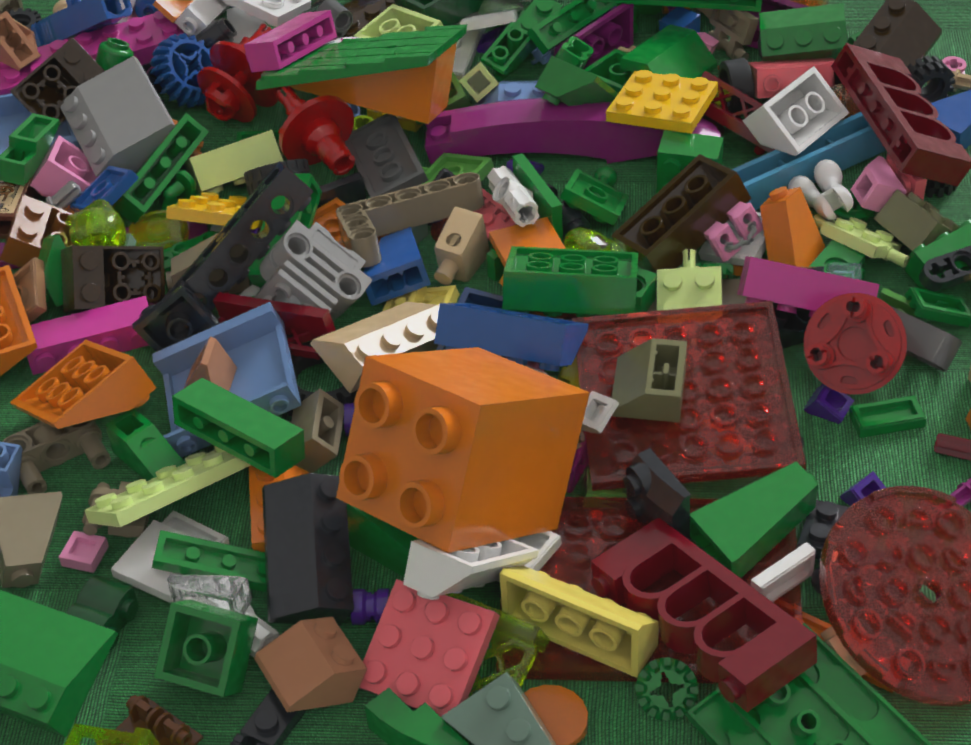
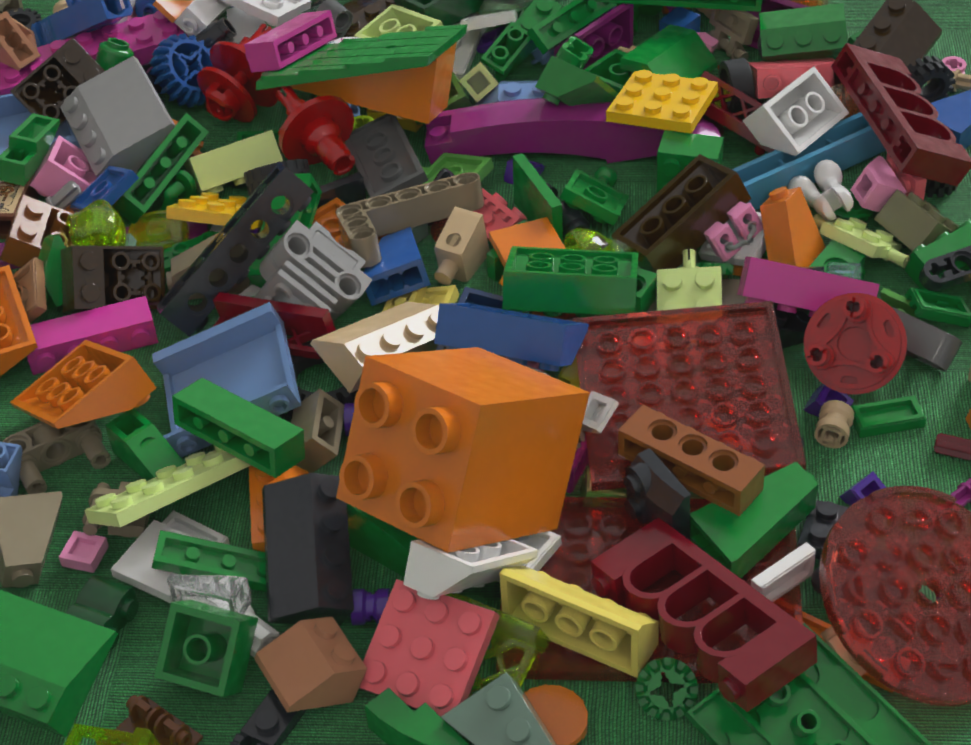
(174, 319): black slope -> none
(213, 365): nougat slope -> none
(513, 196): white piece -> none
(651, 381): olive slope -> none
(694, 459): none -> dark orange brick
(834, 424): none -> tan wheel

